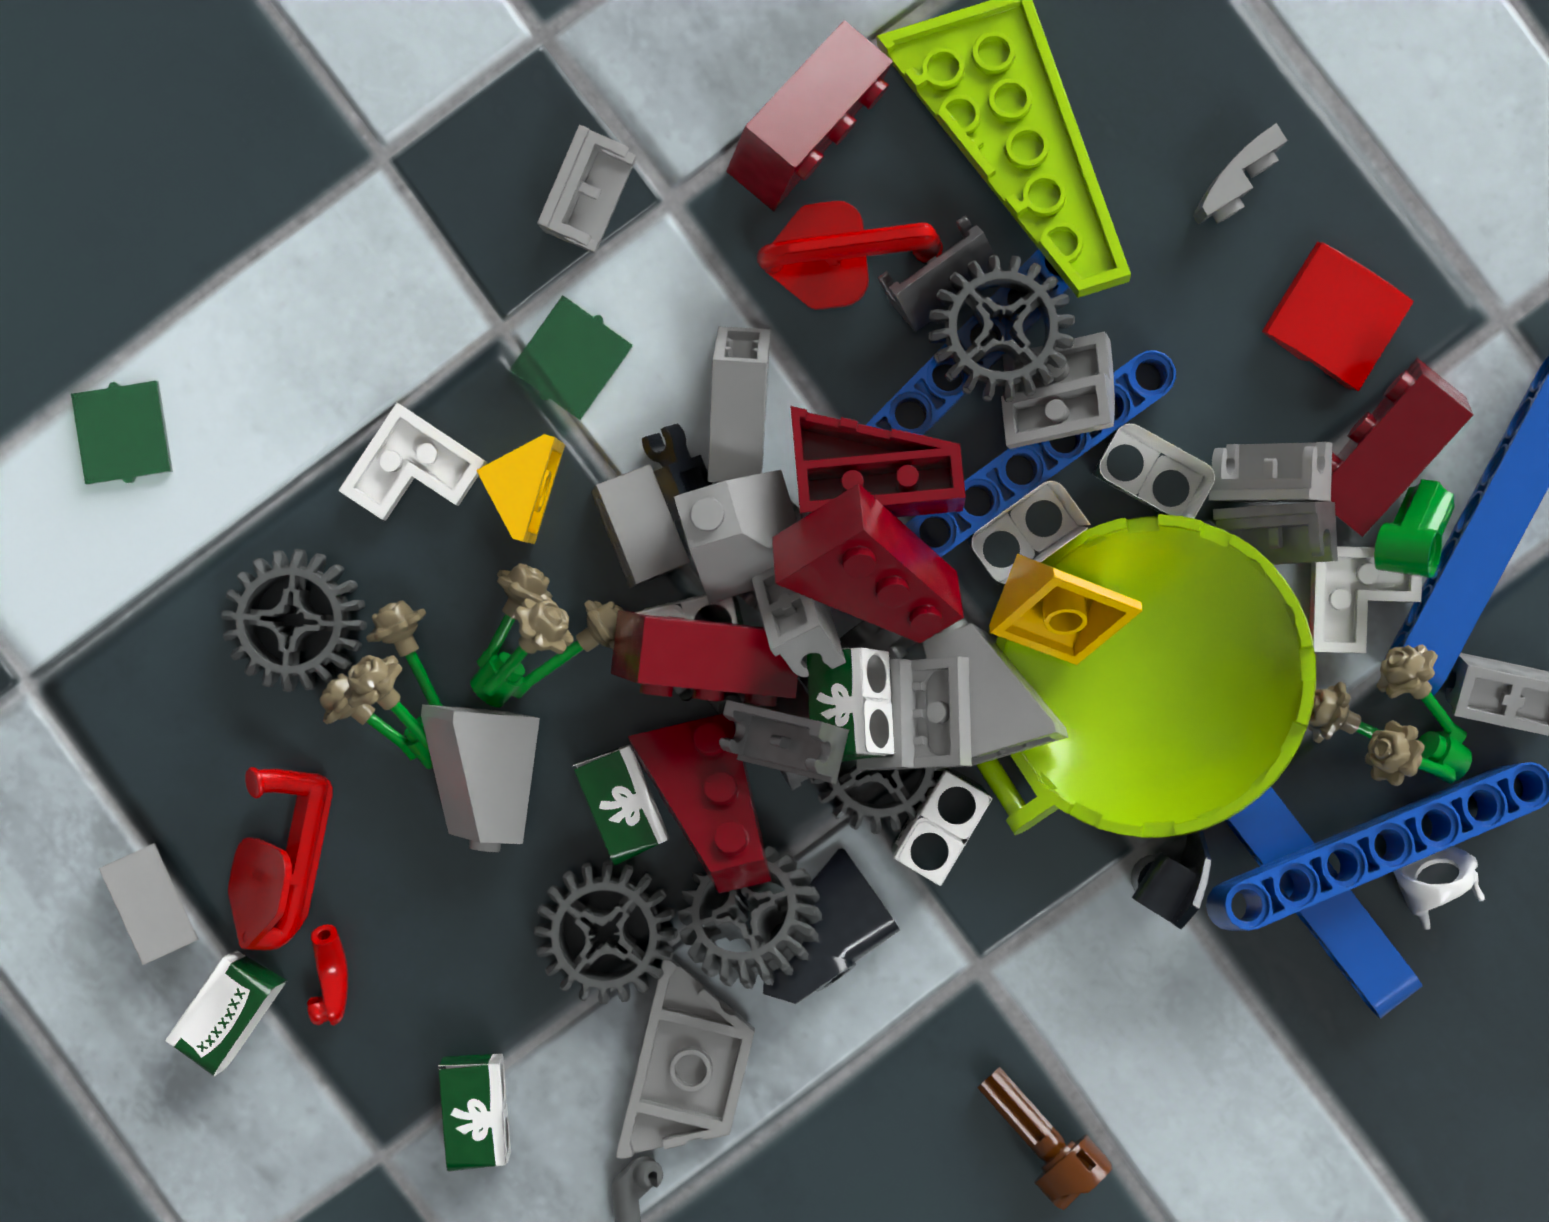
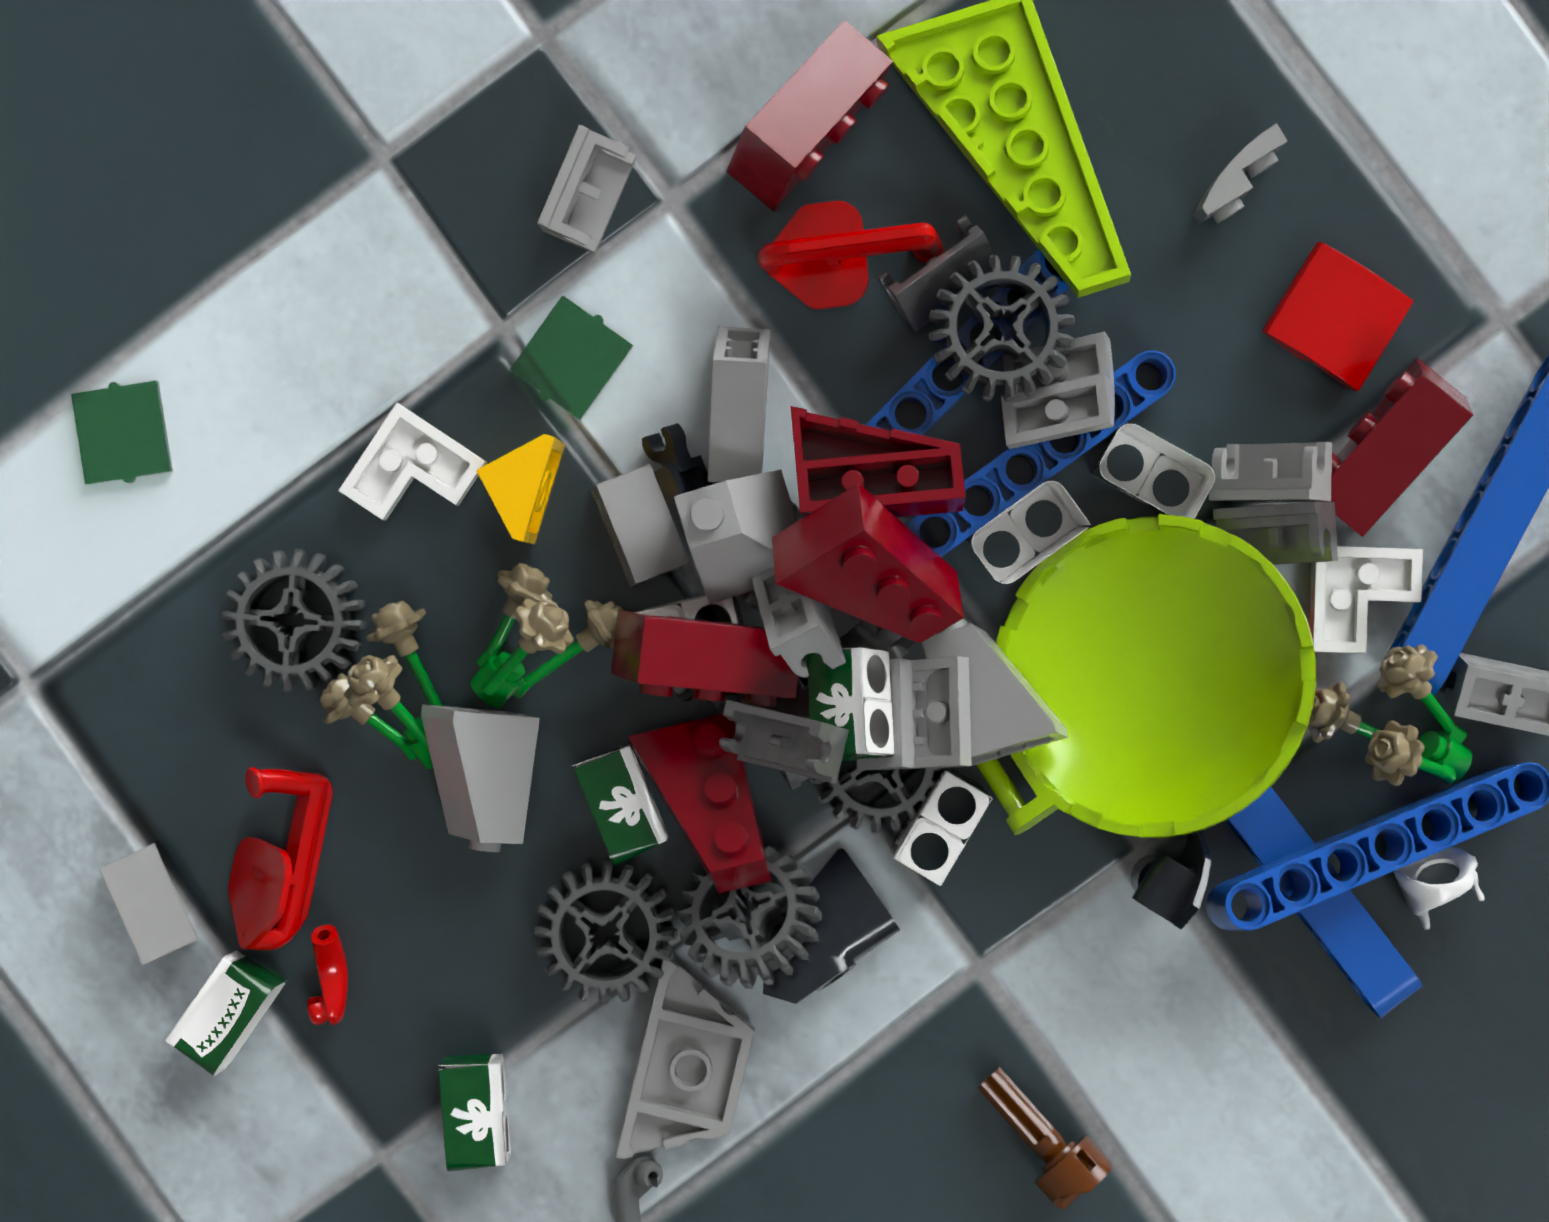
(1058, 611): yellow slope -> none
(1415, 537): green piece -> none

